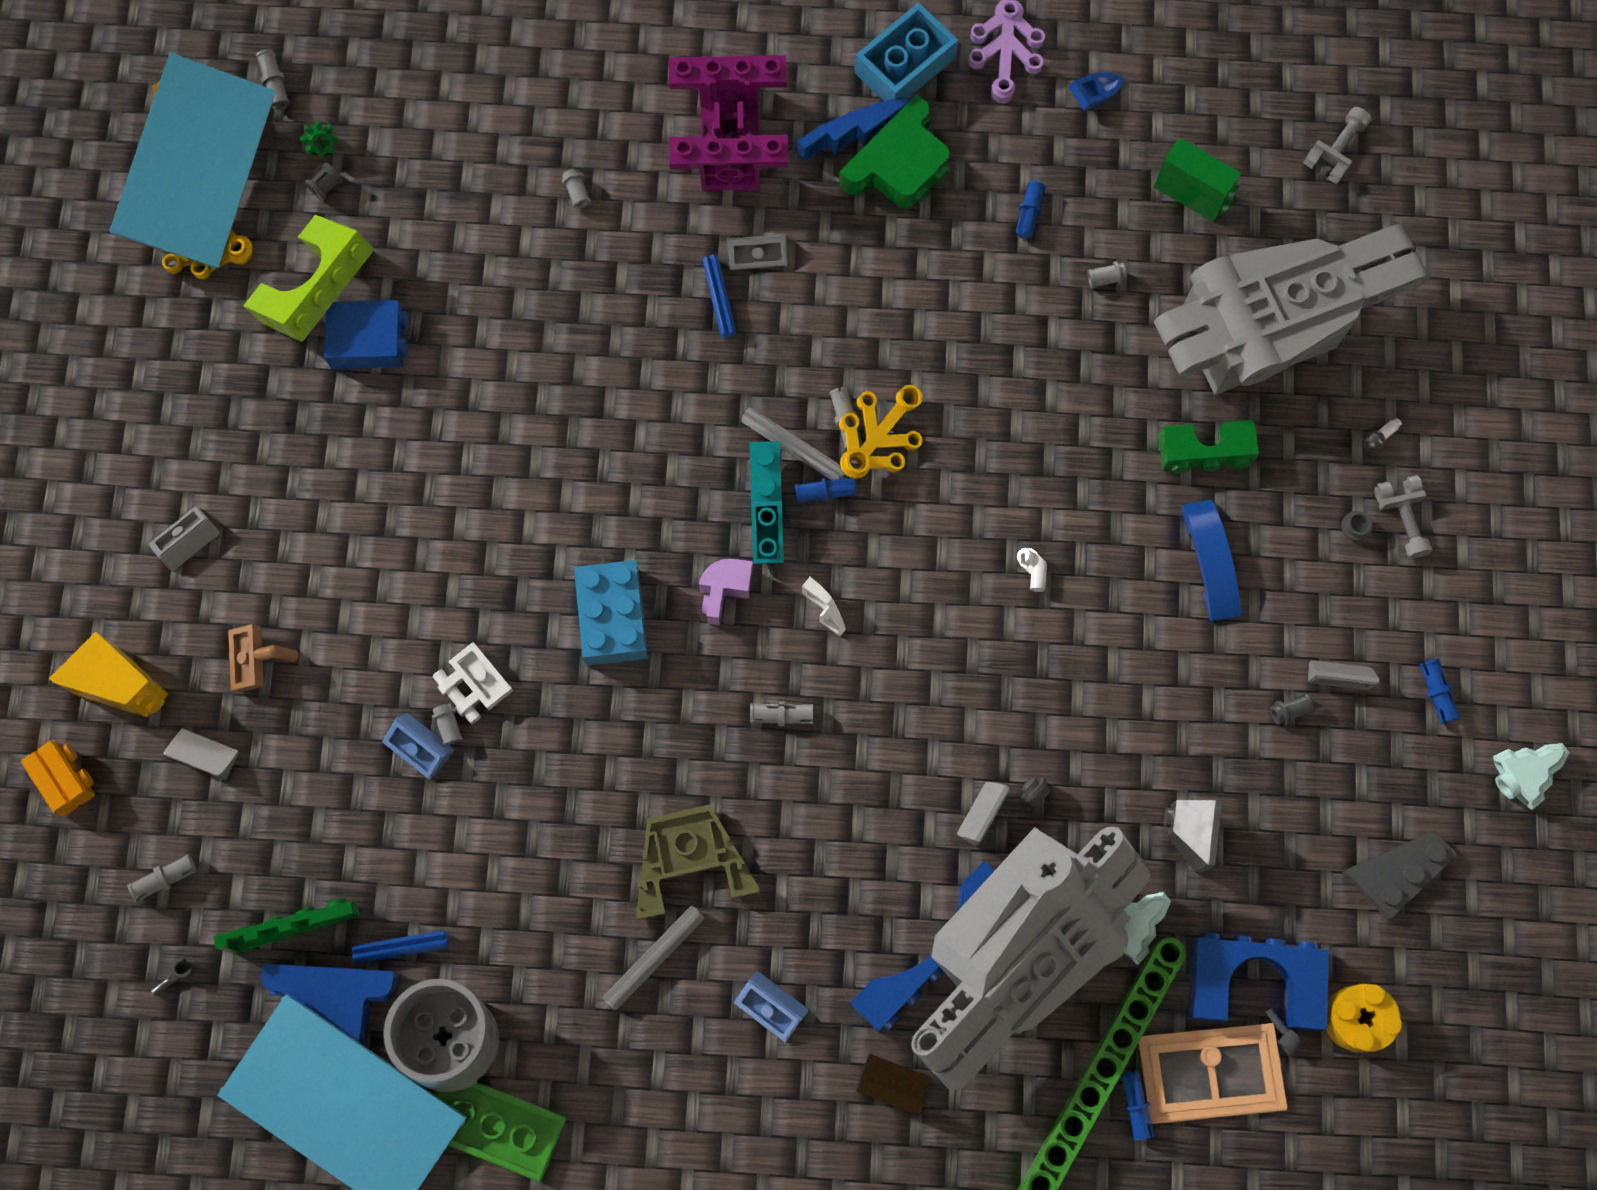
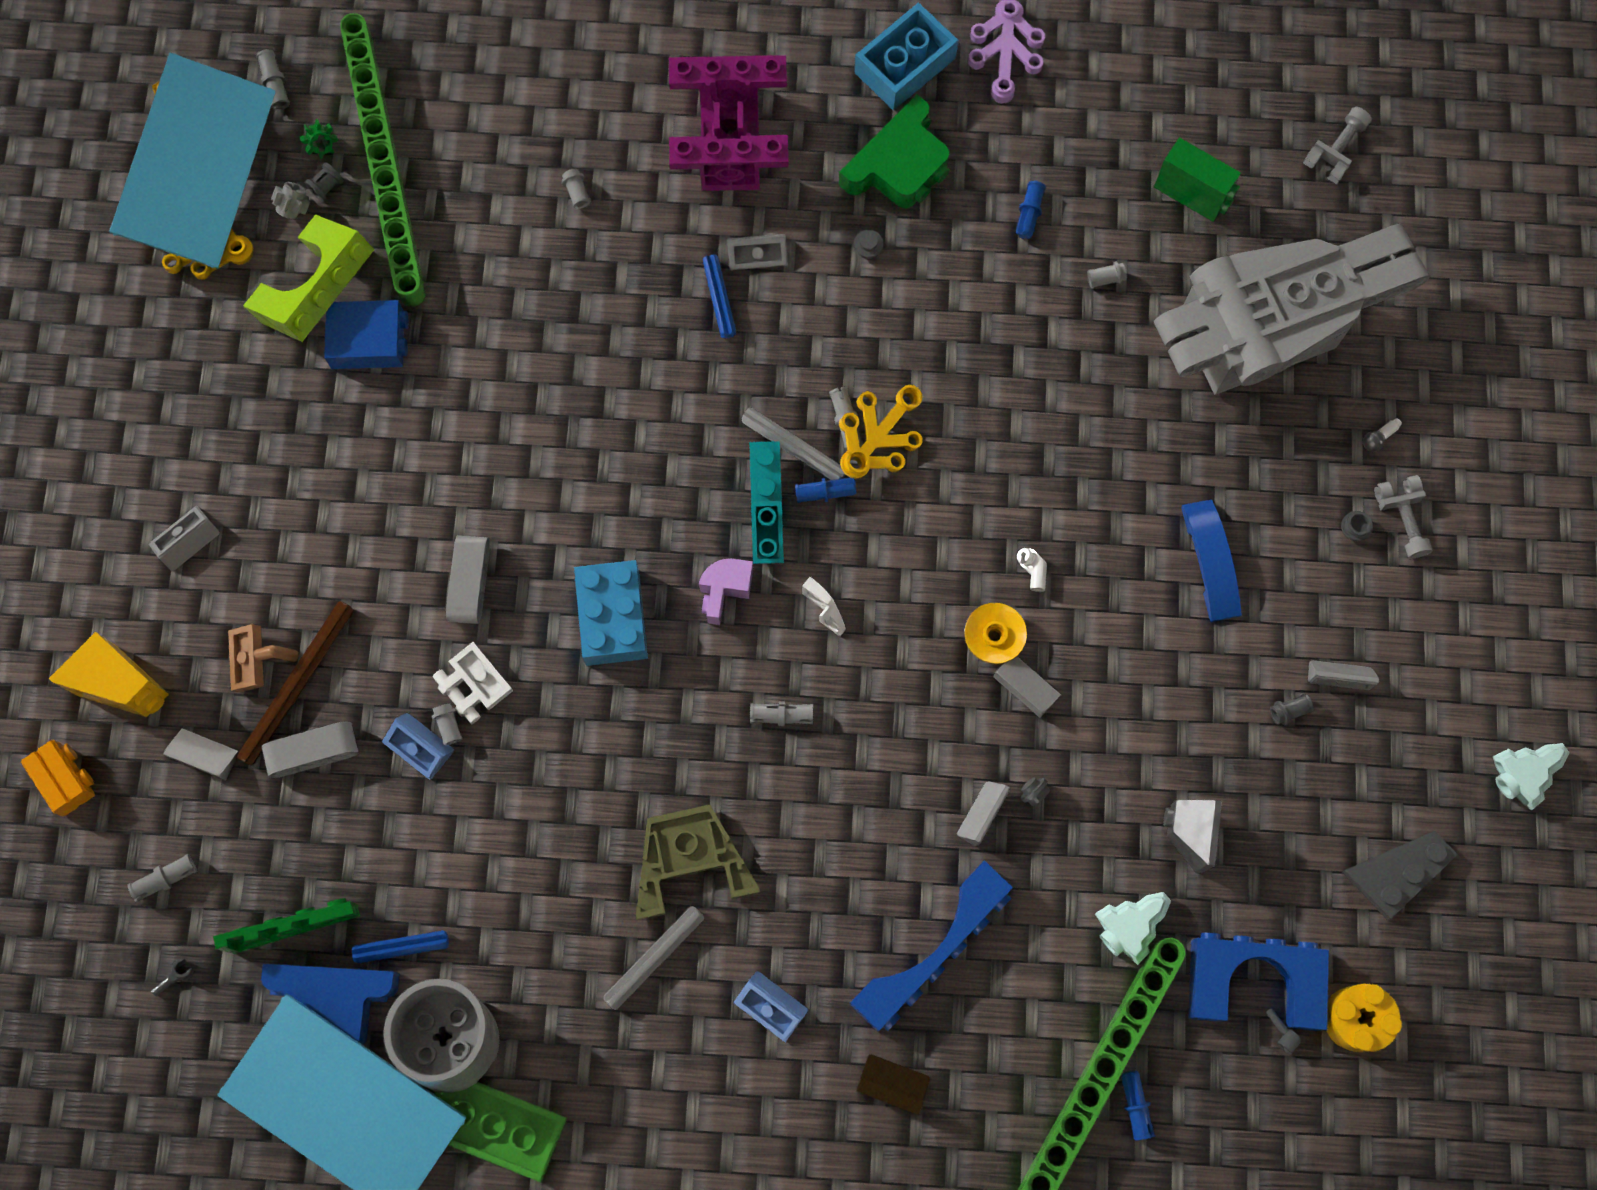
(290, 200): none -> light grey gear
(295, 683): none -> reddish brown axle
(309, 749): none -> light grey beam
(382, 170): none -> bright green beam
(467, 579): none -> light grey beam
(858, 124): blue slope -> none
(868, 244): none -> dark grey plate
(996, 618): none -> yellow dish
(1027, 686): none -> light grey slope
(1027, 945): light grey piece -> none
(1095, 88): blue plate -> none
(1183, 451): green arch -> none
(1212, 1073): light nougat door -> none
(1440, 691): blue pin -> none

